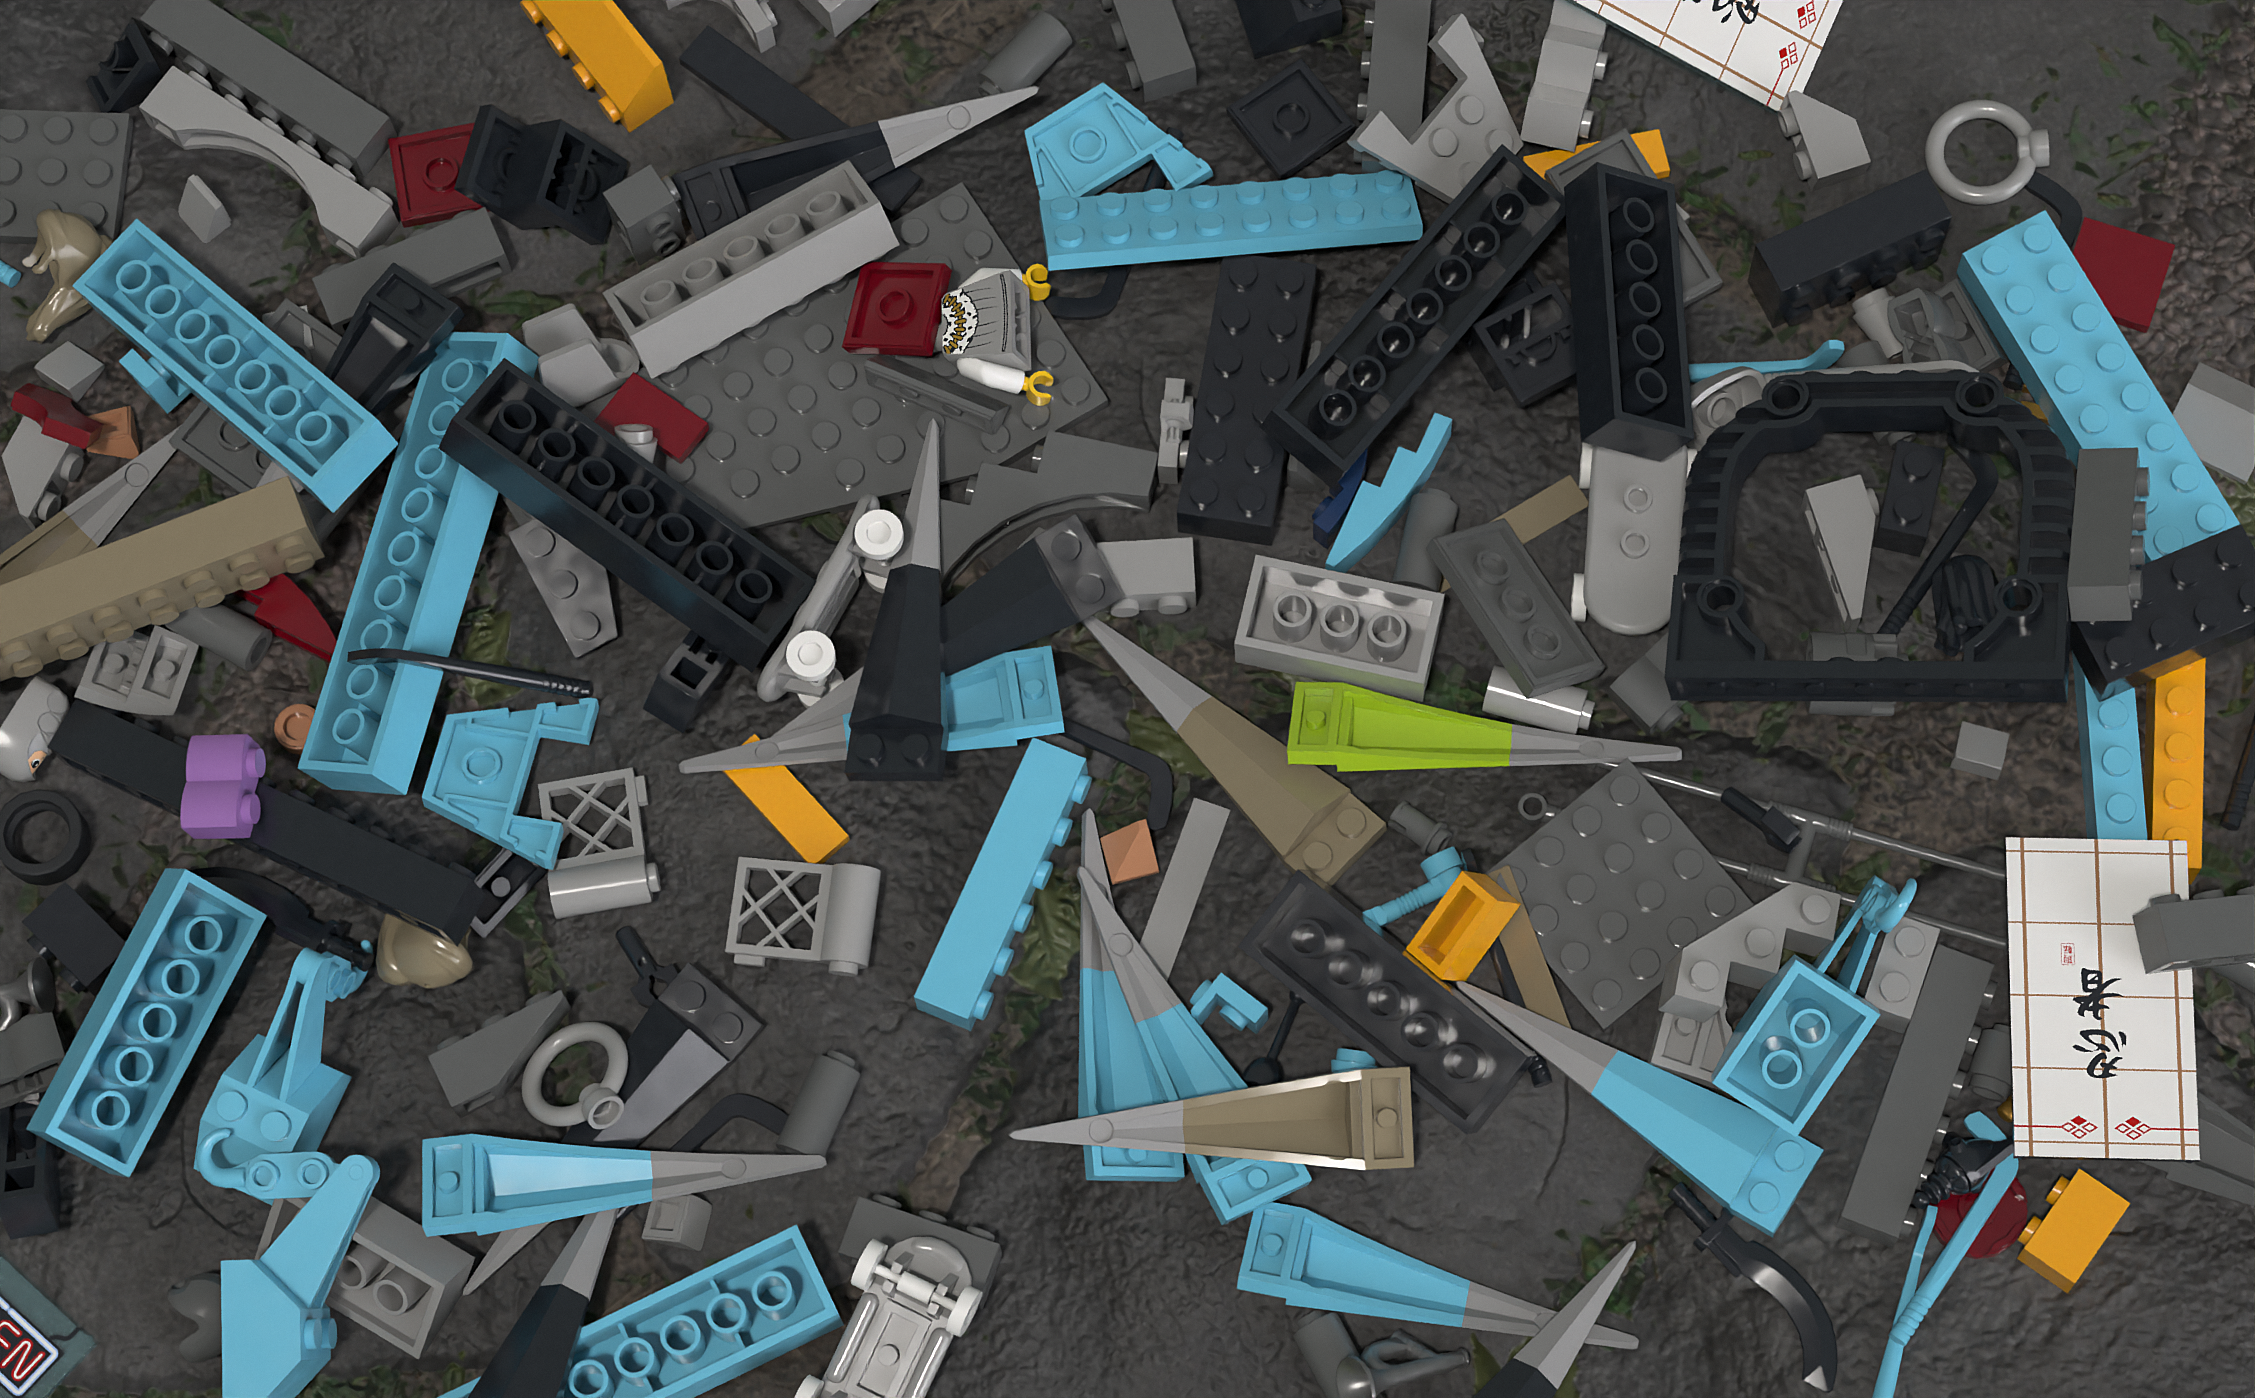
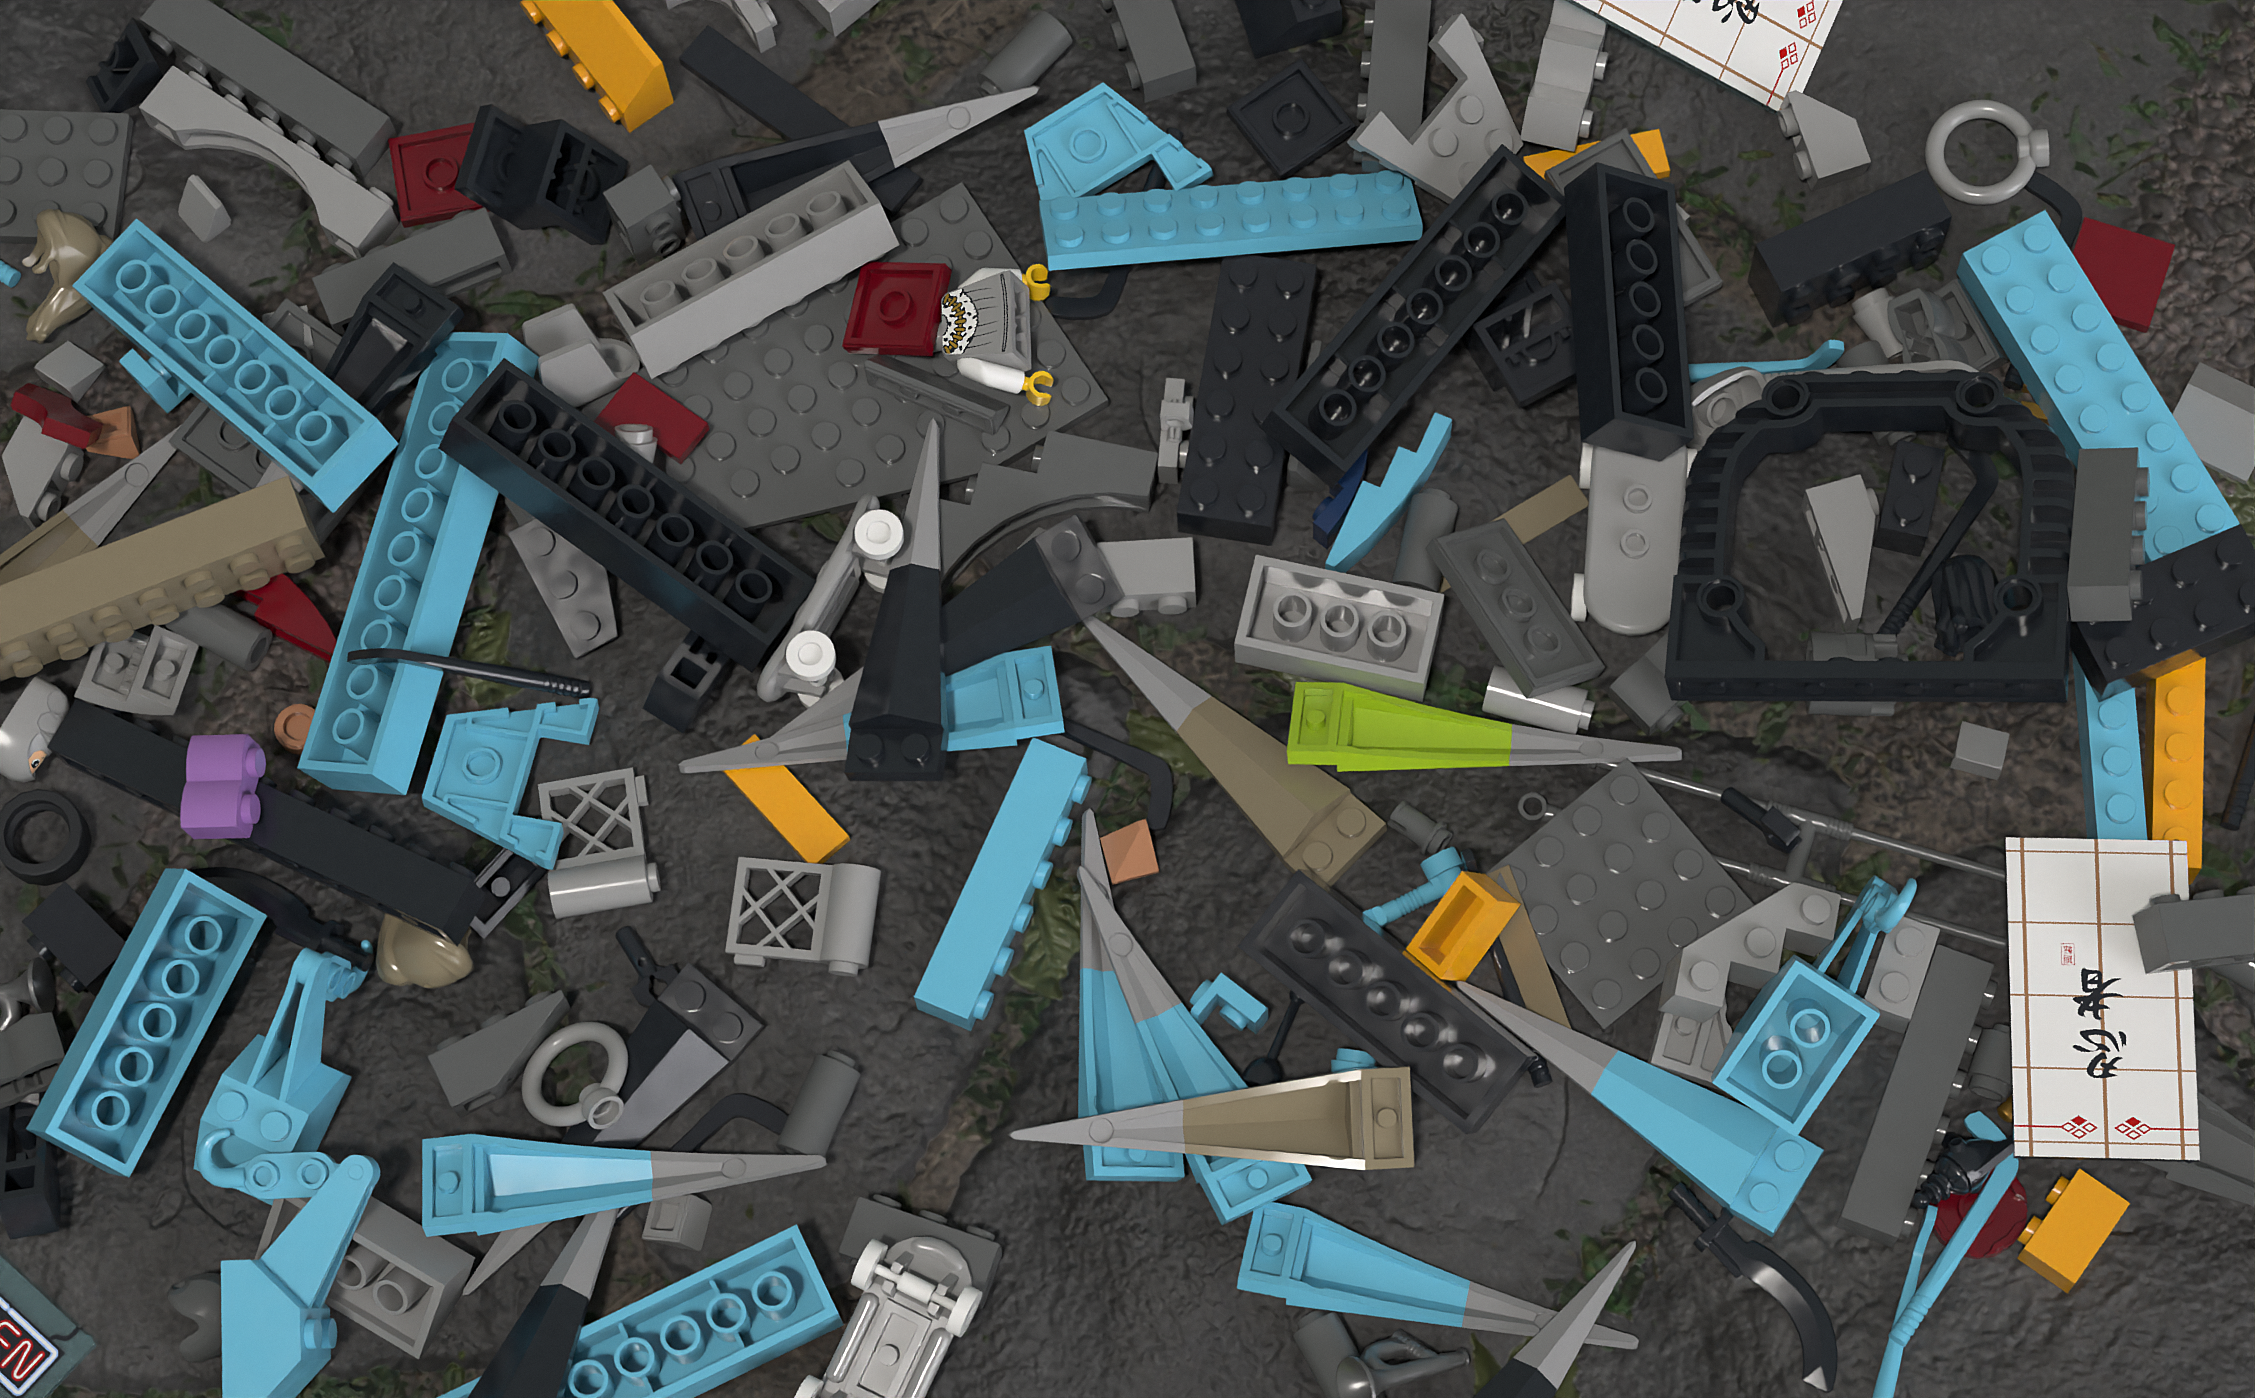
(1183, 884): light grey sticker -> none

